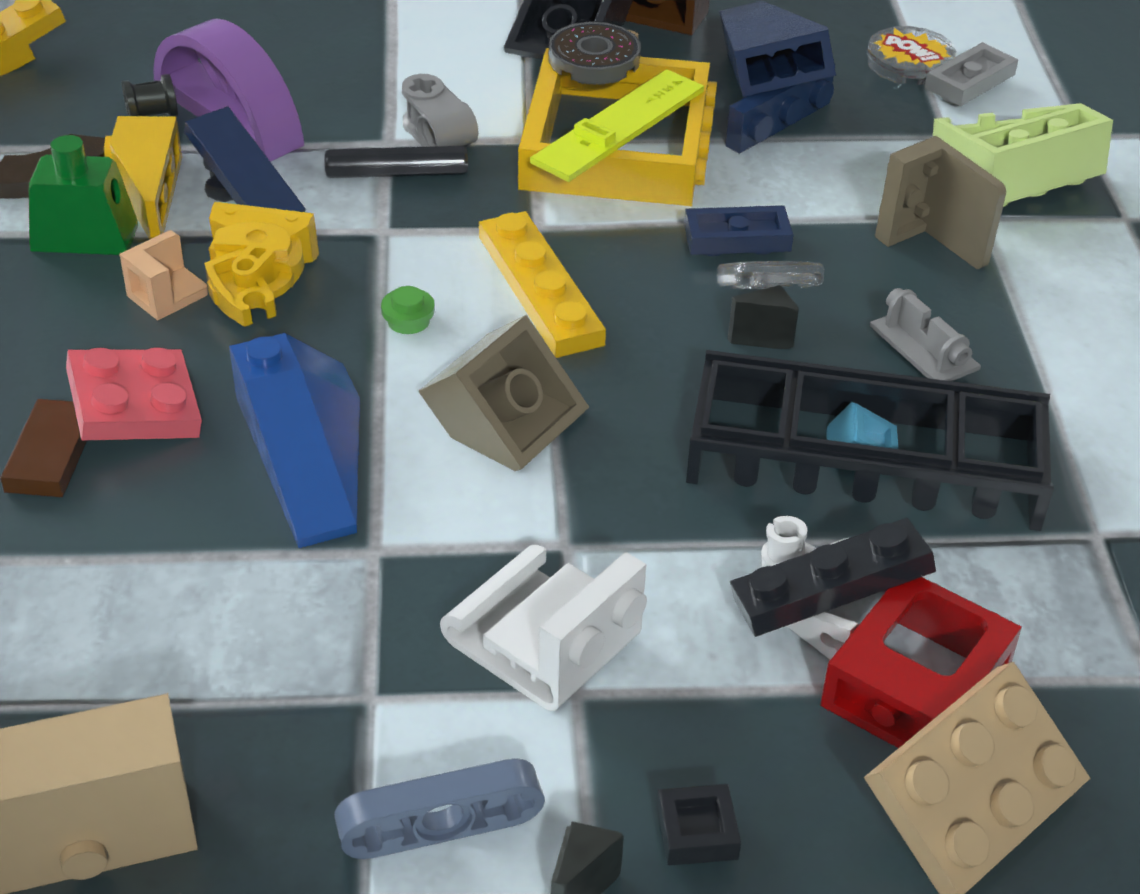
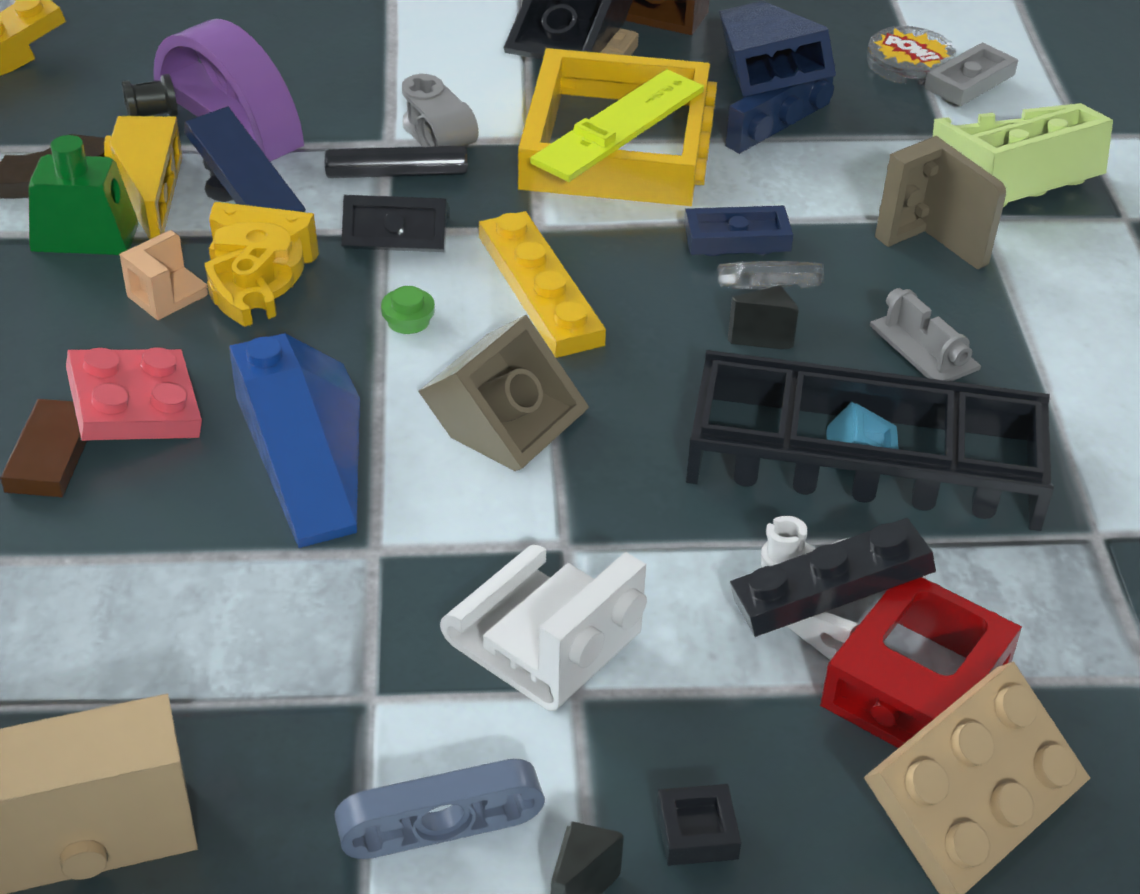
(394, 223): none -> black panel
(594, 52): tile -> none

